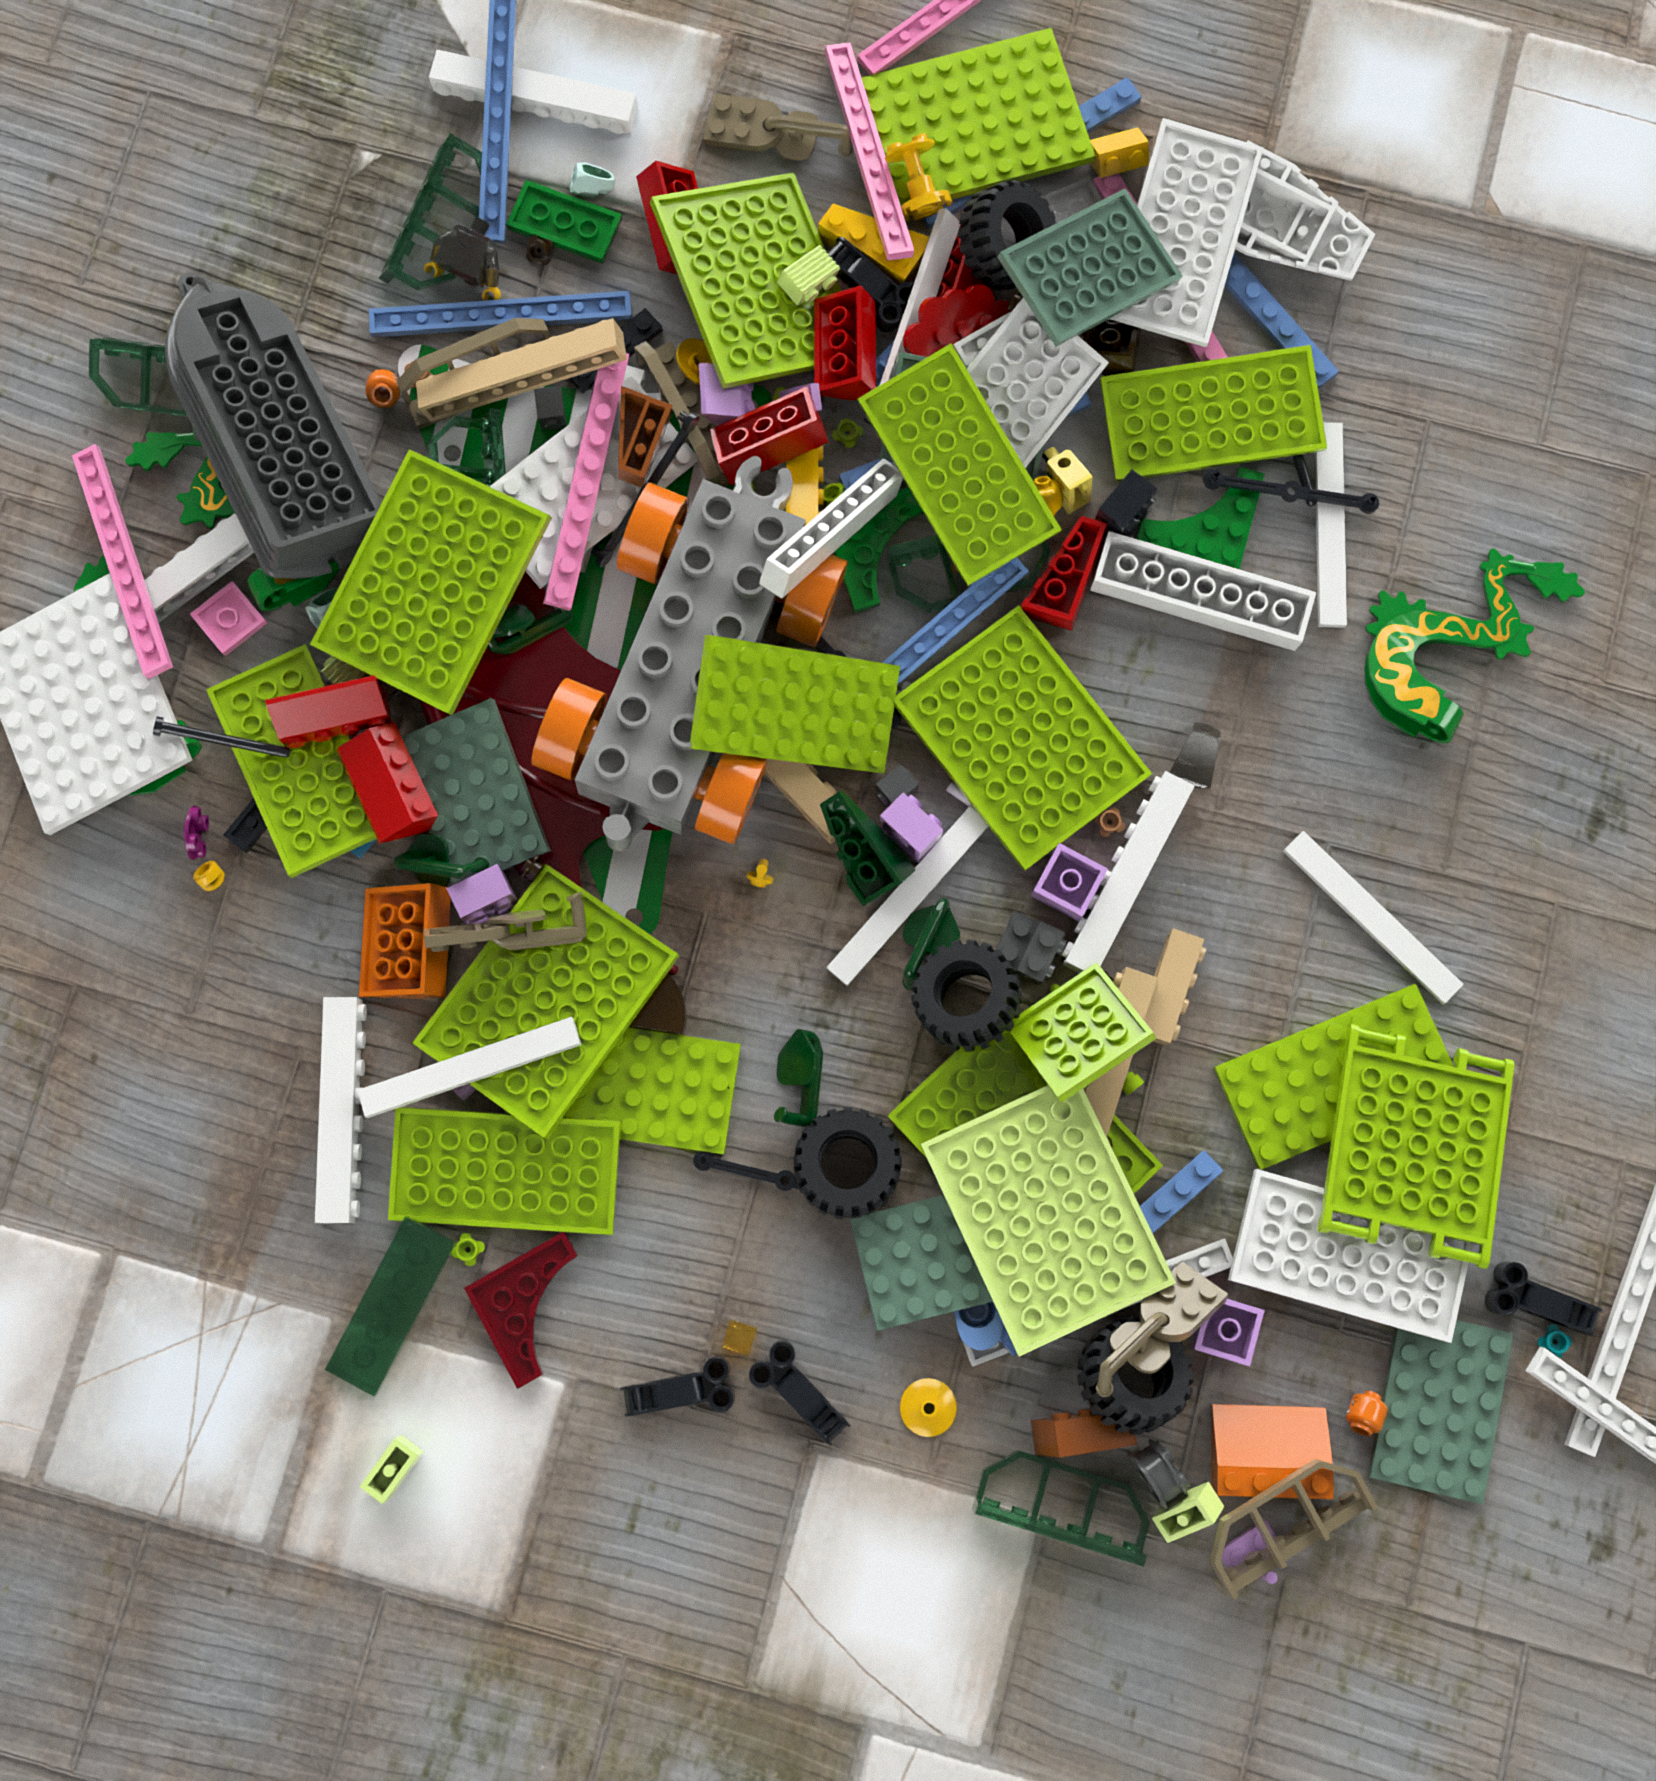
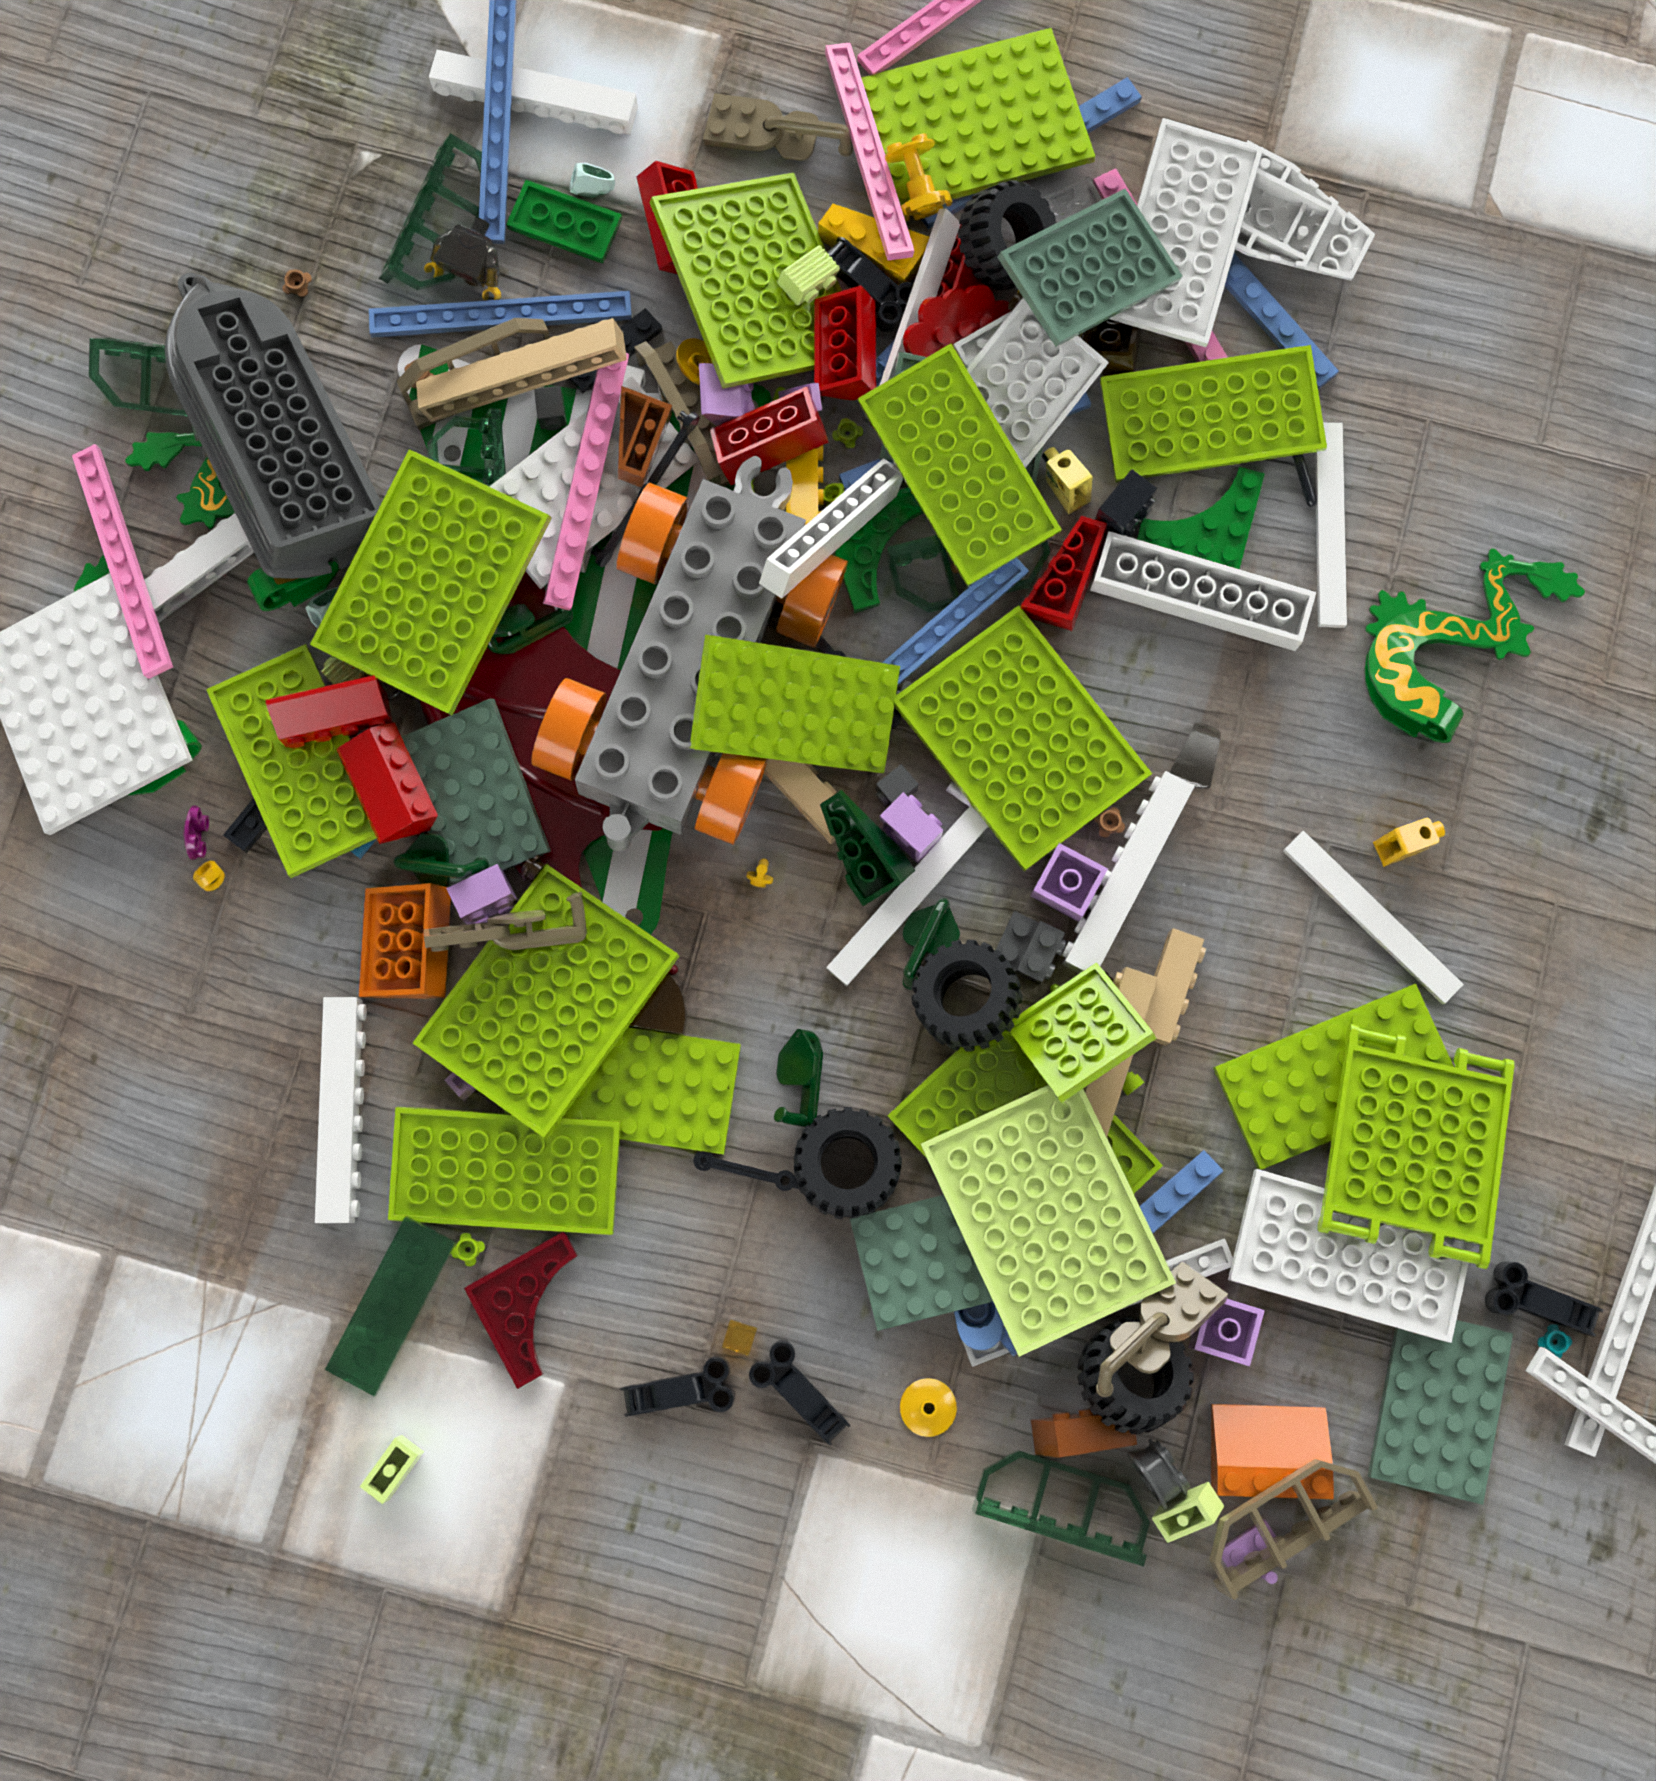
(218, 738): black bar -> none
(228, 618): bright pink plate -> none
(294, 276): none -> medium nougat plate
(382, 388): orange head -> none
(469, 1067): white tile -> none
(532, 250): dark brown plate -> none
(1050, 492): yellow head -> none
(1120, 152): yellow brick -> none
(1366, 1413): orange head -> none
(1367, 503): black piece -> none
(1408, 840): none -> yellow torso

